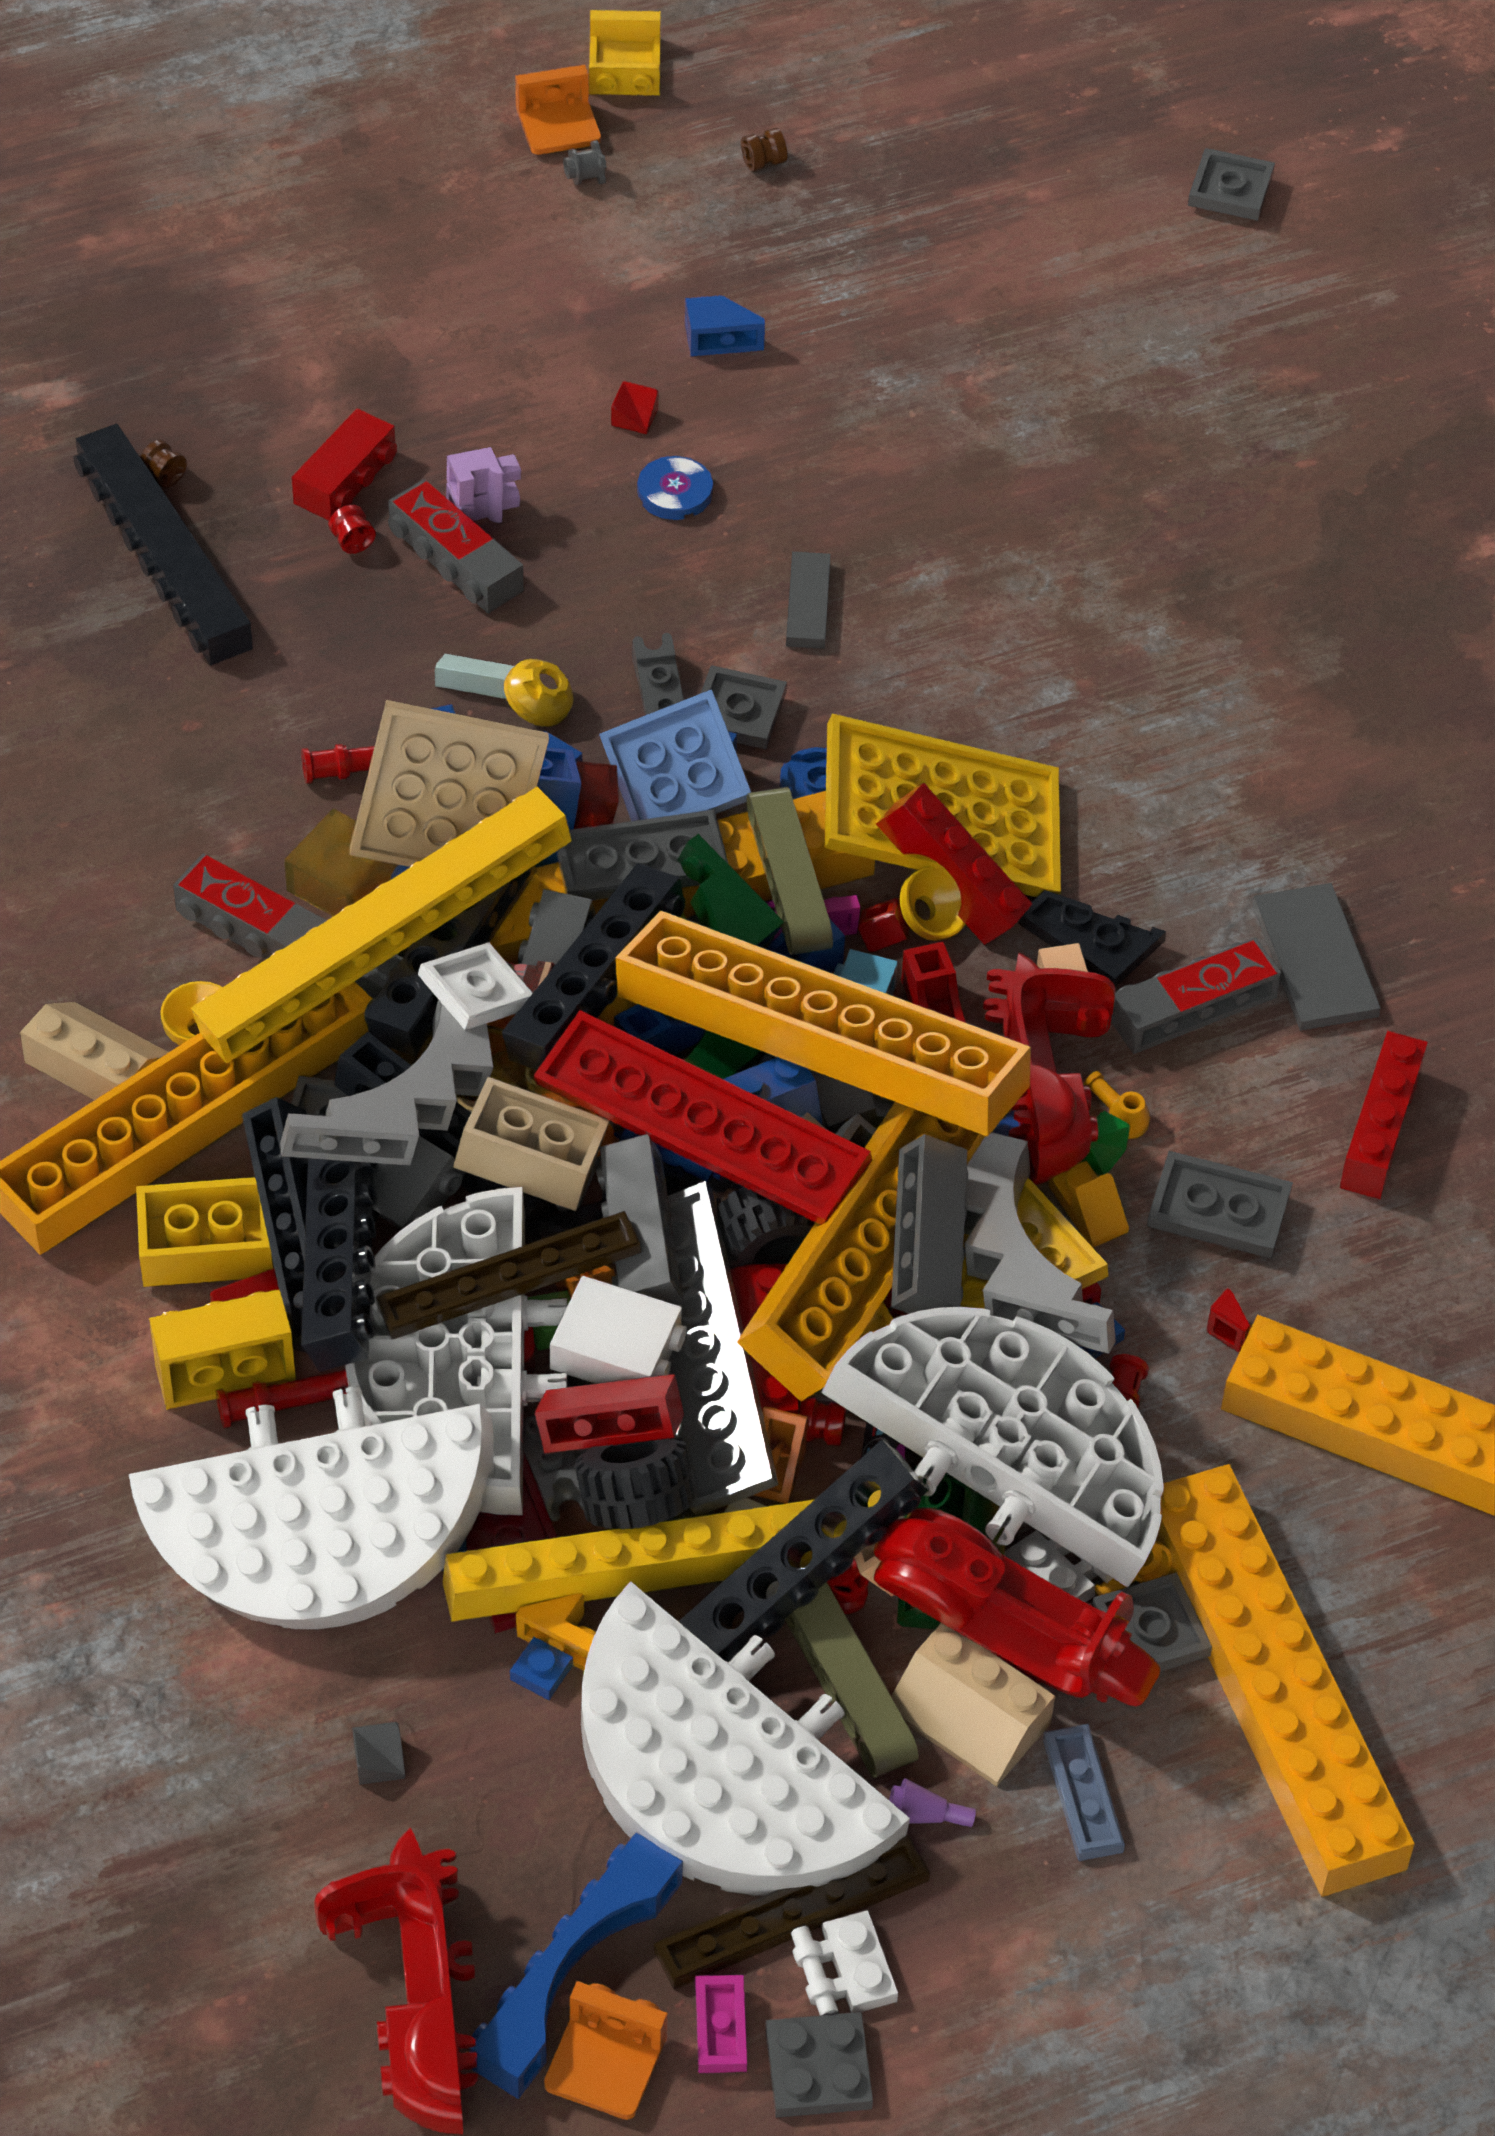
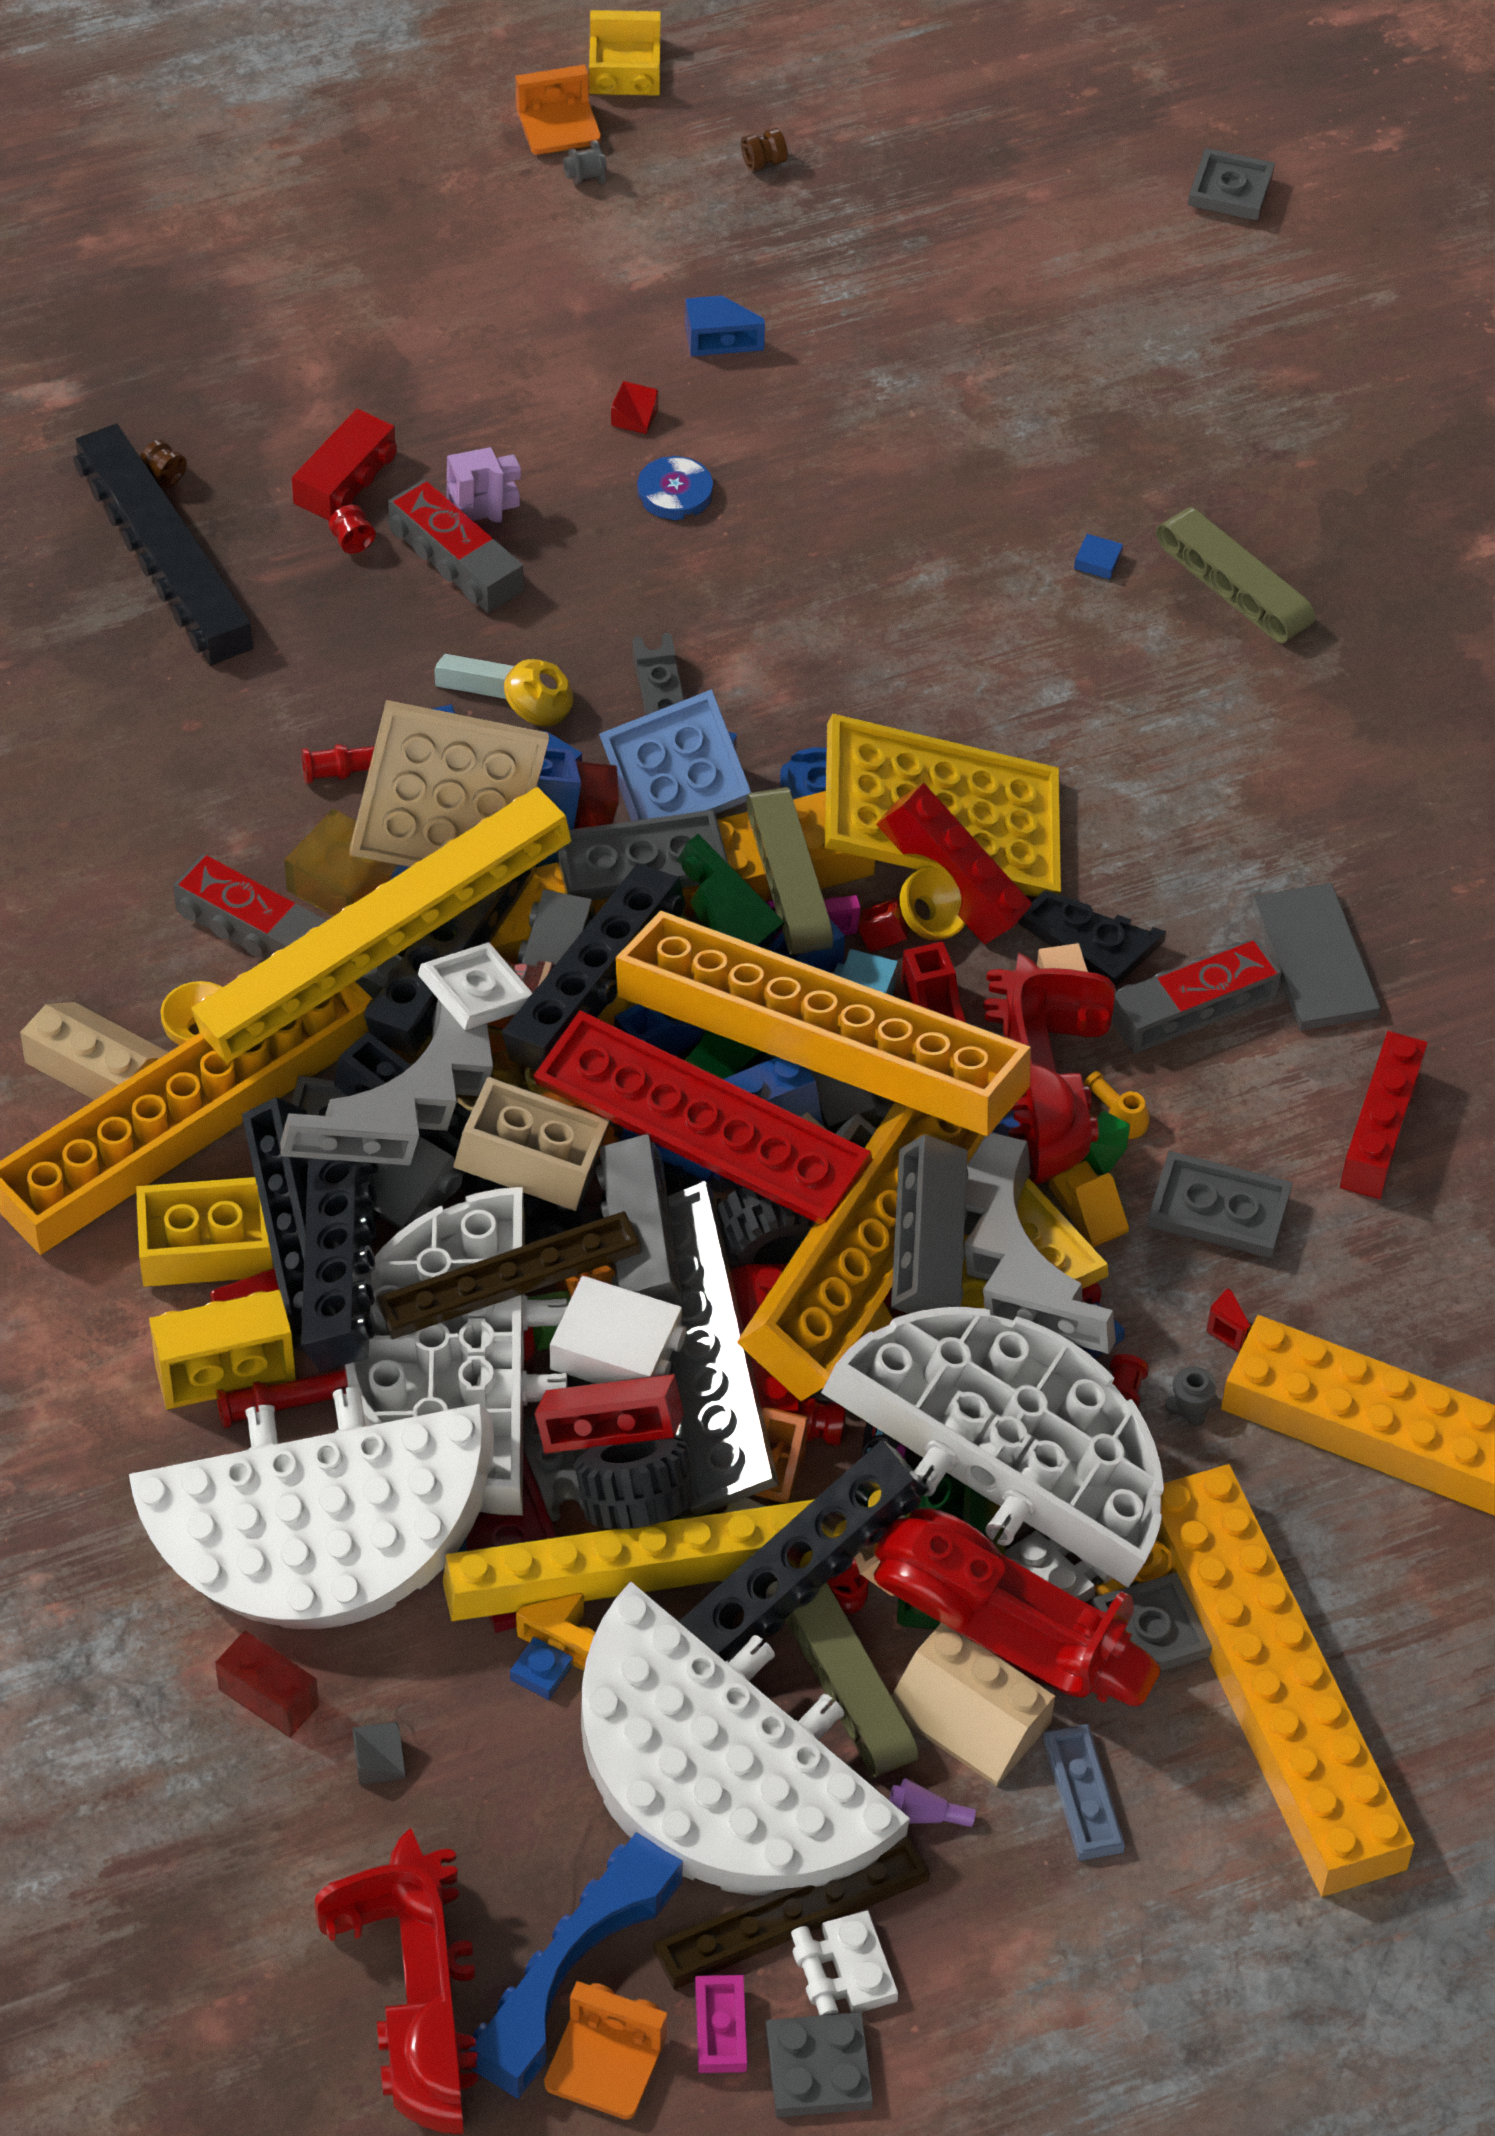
(267, 1683): none -> clear red brick
(747, 703): dark grey plate -> none
(808, 600): dark grey tile -> none
(1098, 556): none -> blue tile
(1193, 1395): none -> dark grey brick
(1235, 575): none -> olive beam

